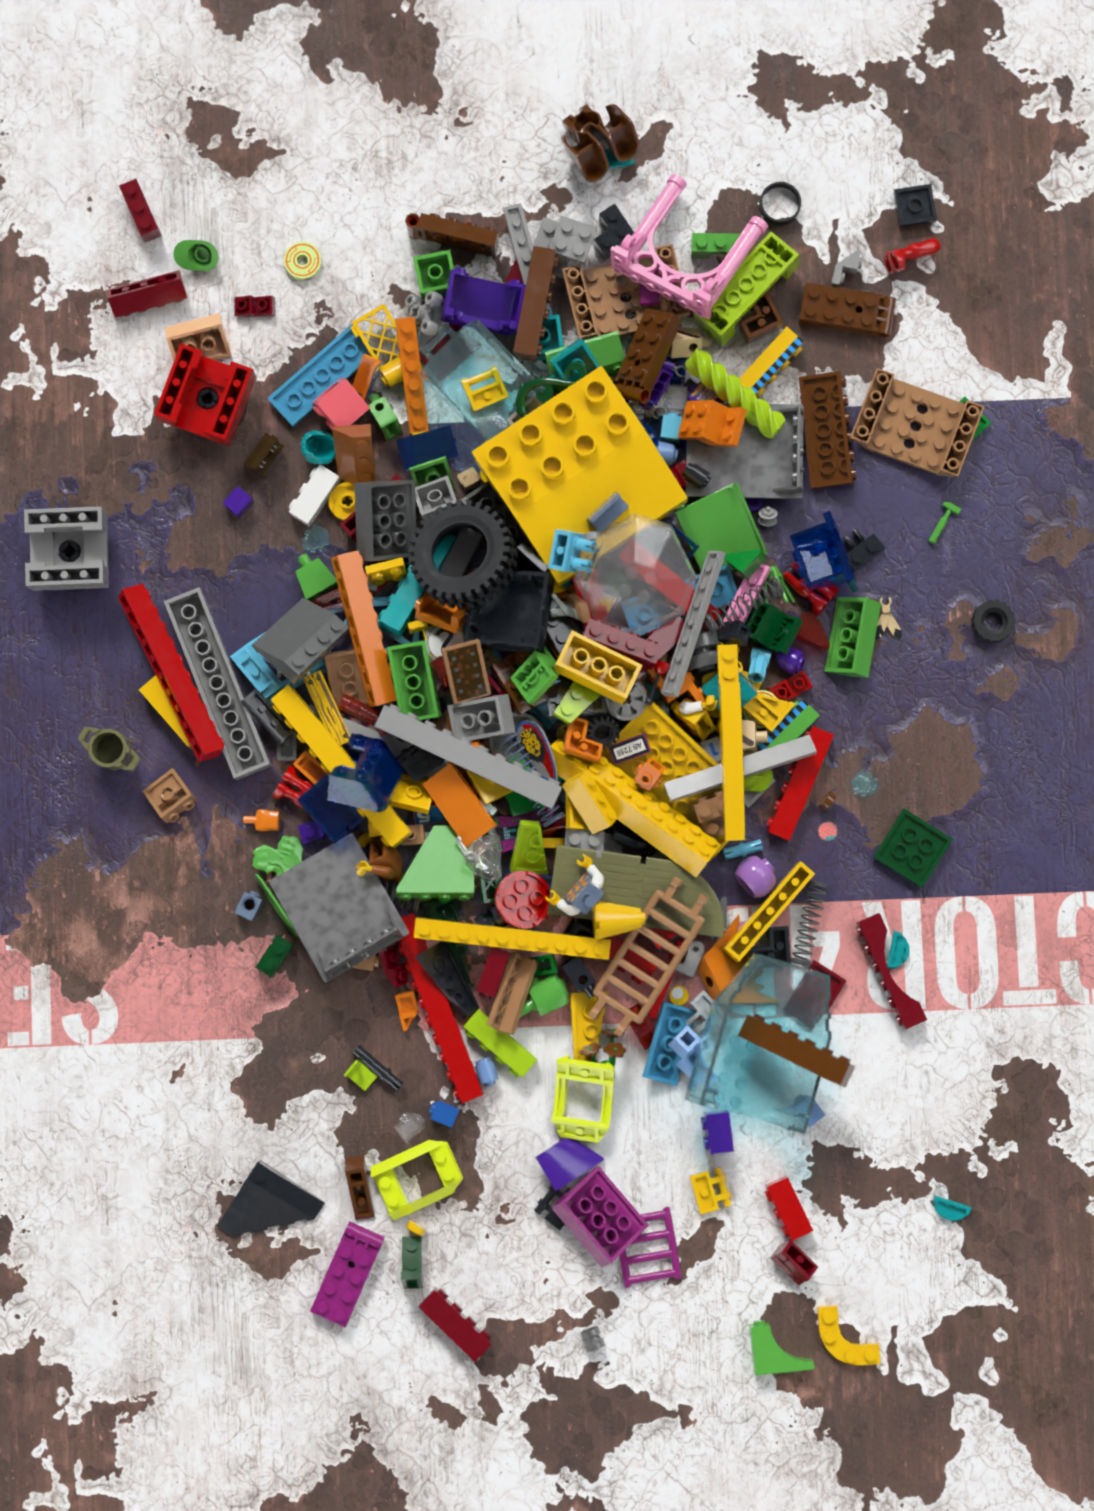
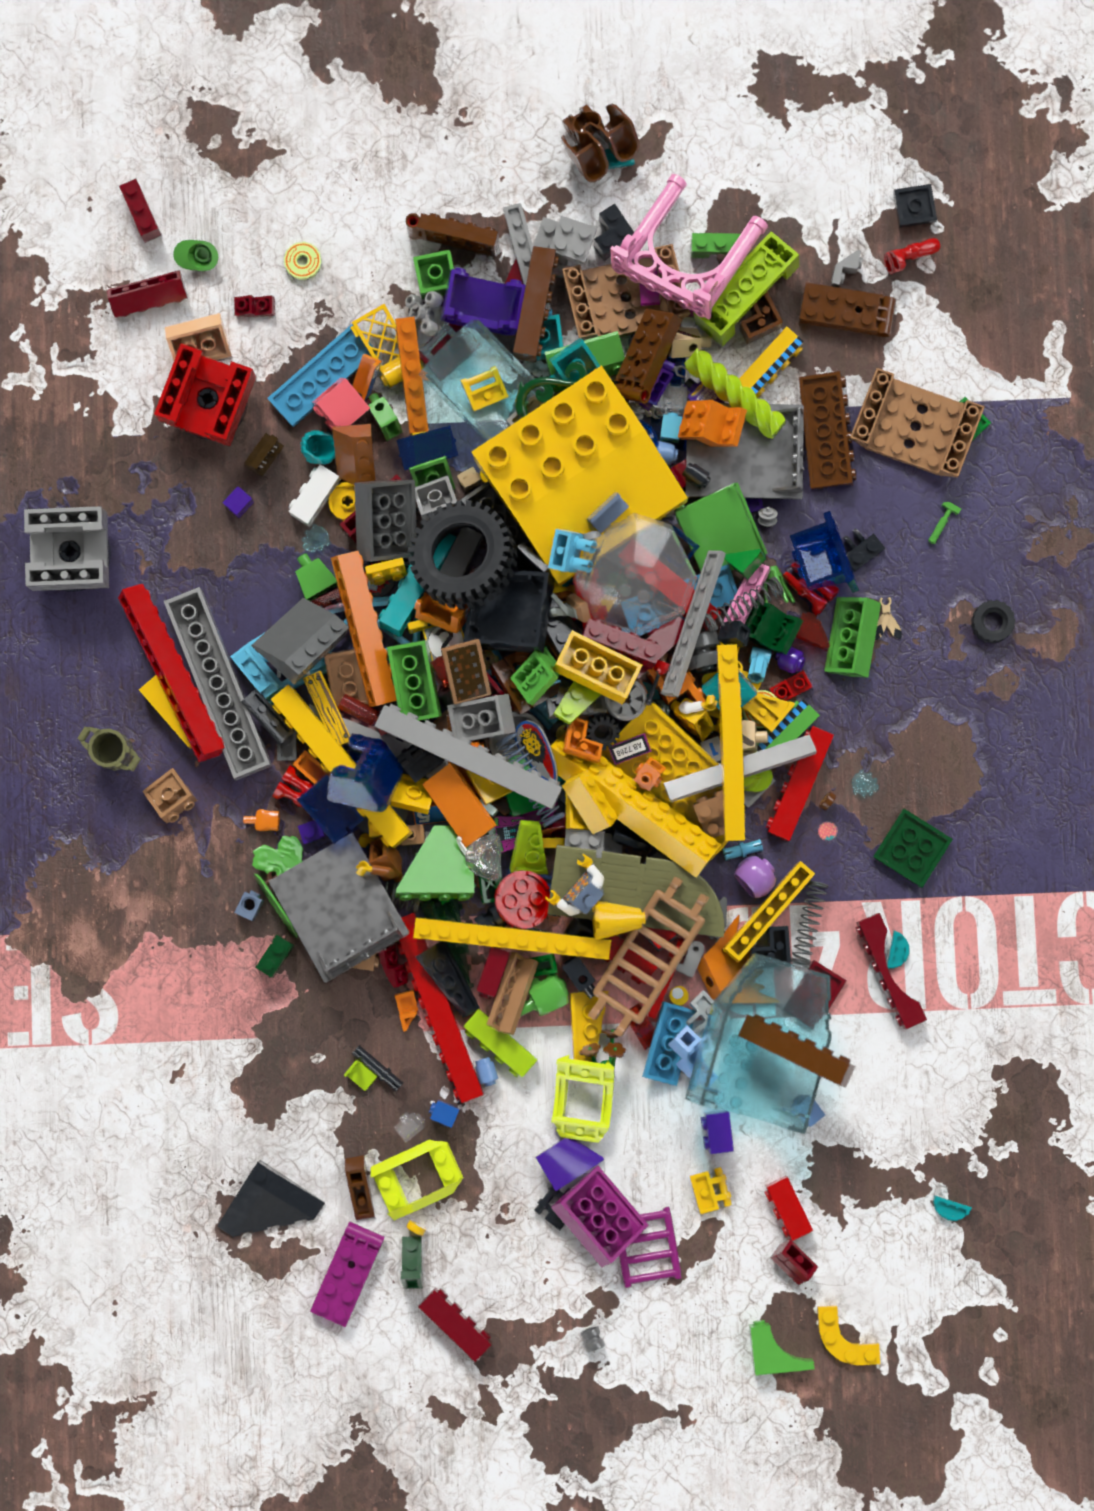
(783, 185): black tyre -> none

